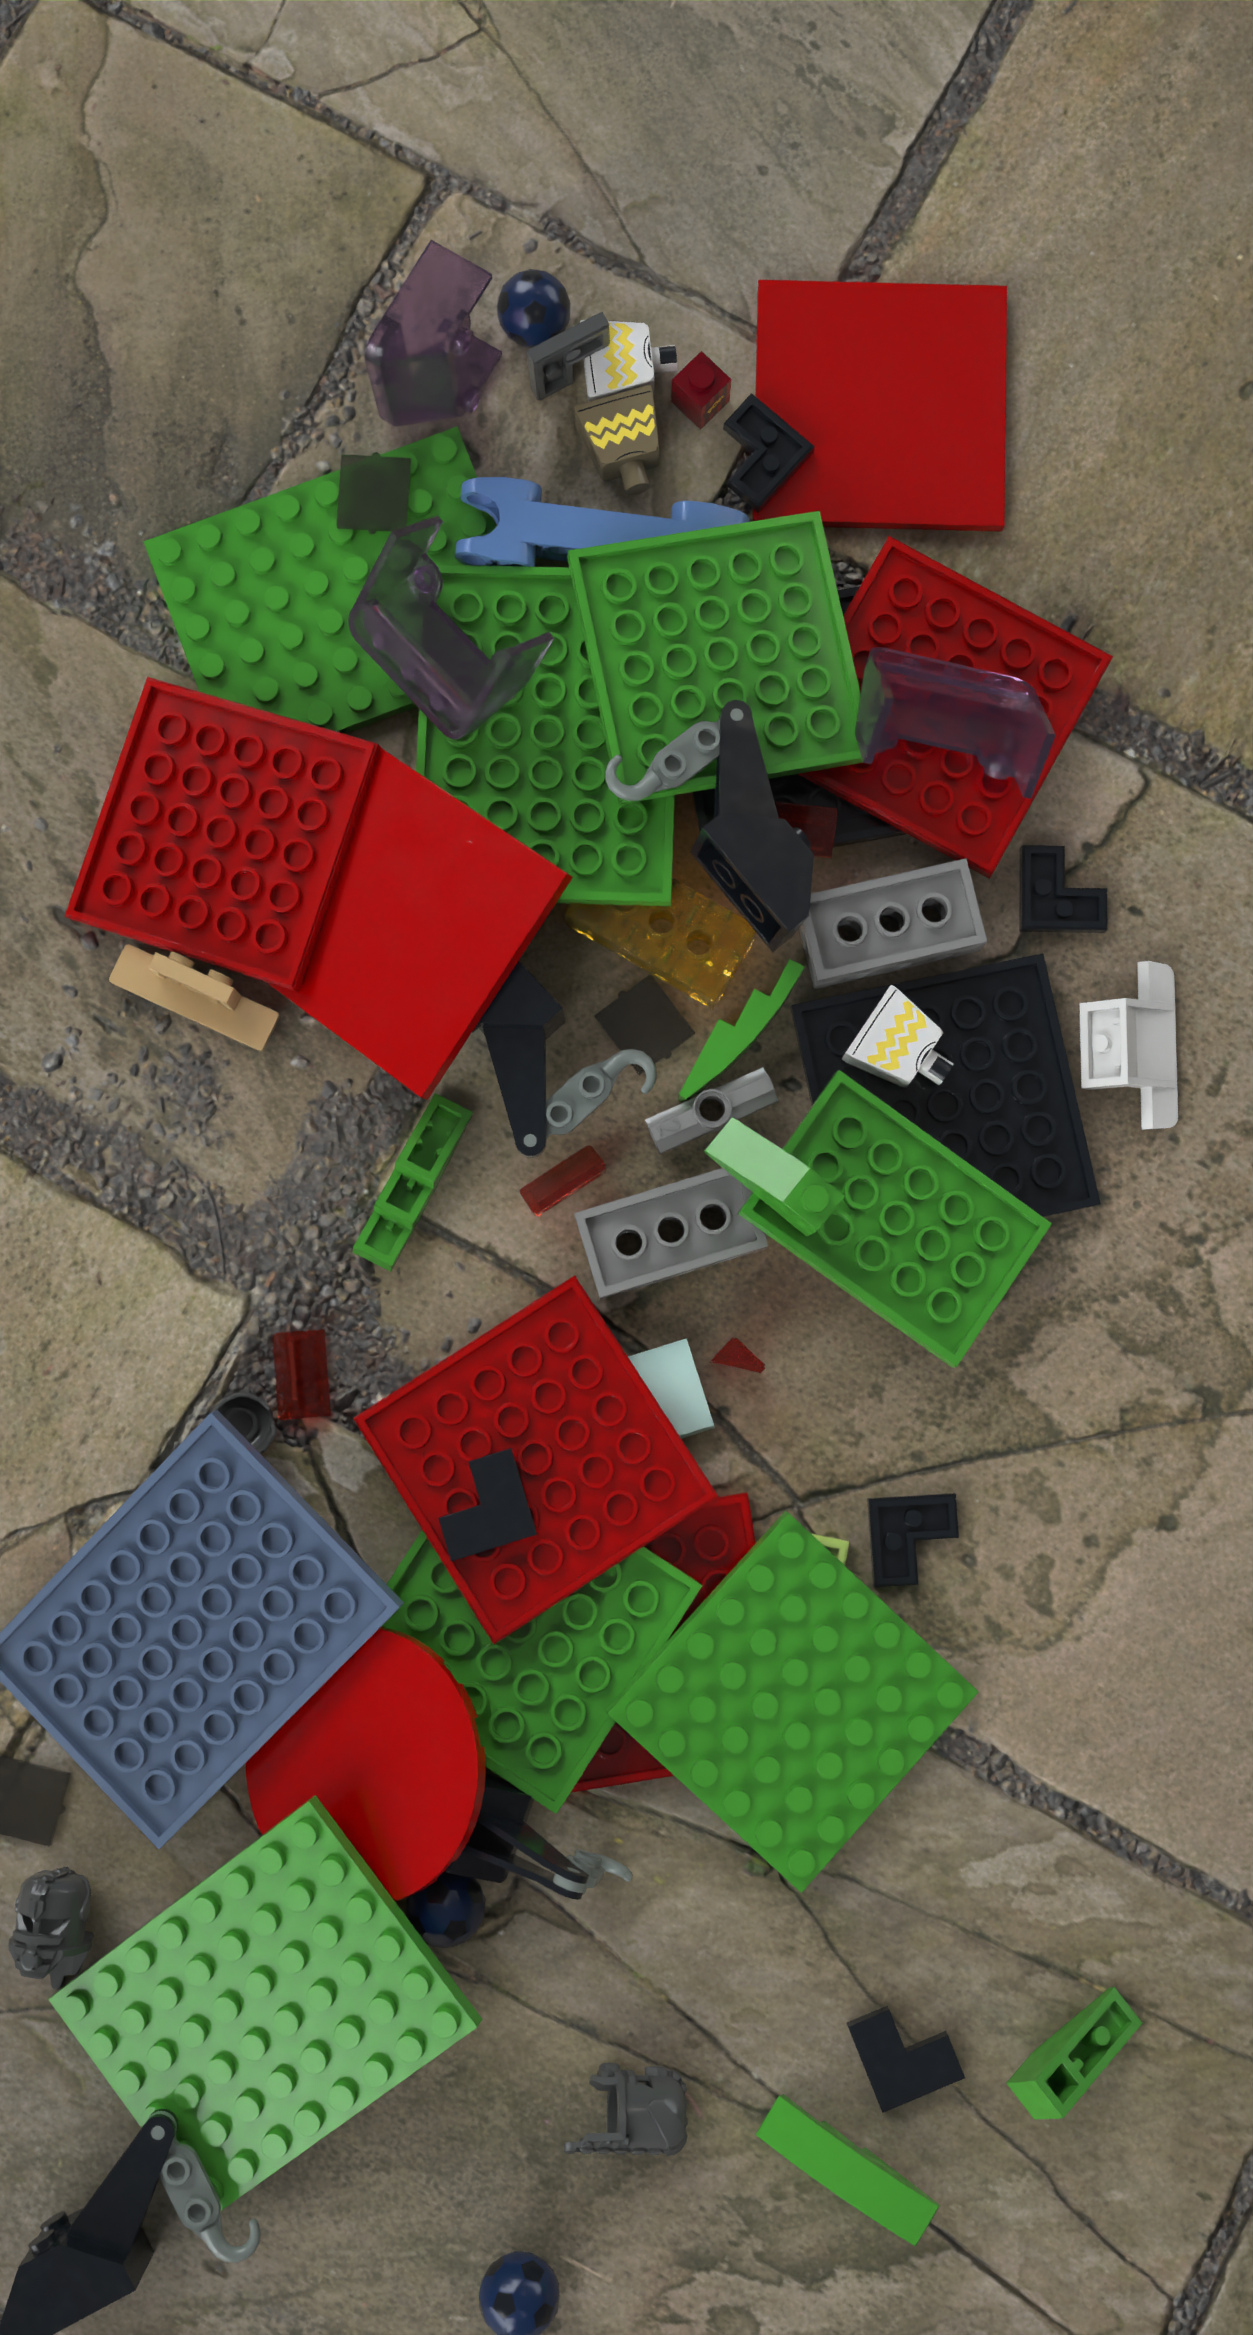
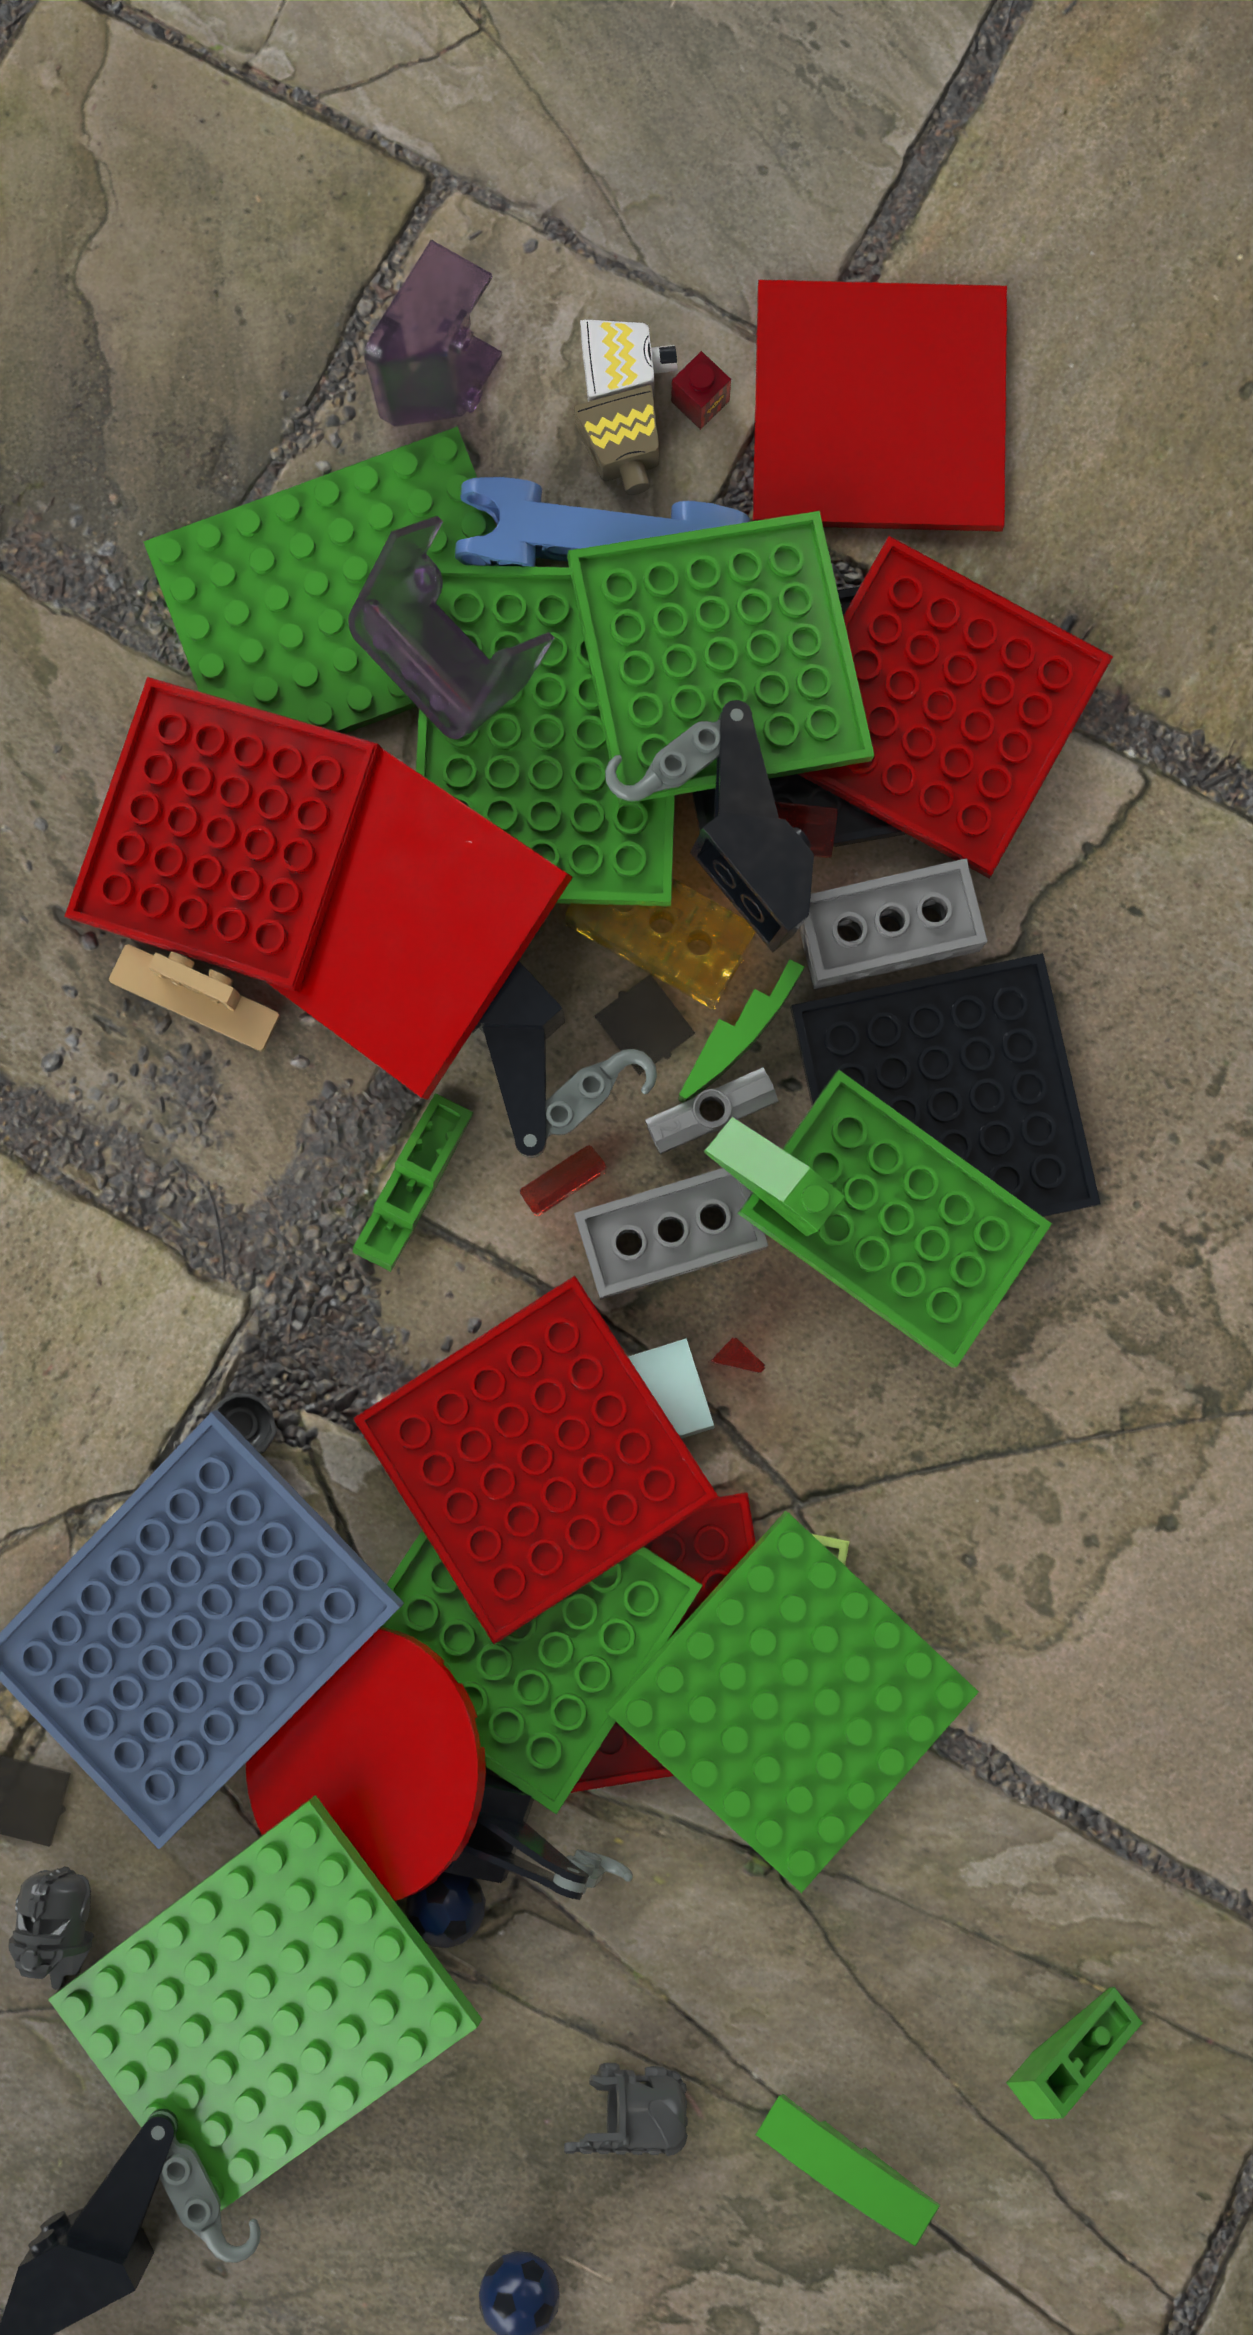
(301, 1374): clear red slope -> none
(373, 493): clear smoke piece -> none
(502, 1513): black tile -> none
(533, 307): dark blue piece -> none
(553, 360): dark grey tile -> none
(774, 448): black tile -> none
(896, 1526): black tile -> none
(898, 1042): white torso -> none
(902, 2072): black tile -> none
(953, 710): clear purple windscreen -> none
(1046, 902): black tile -> none
(1135, 1045): white plate -> none

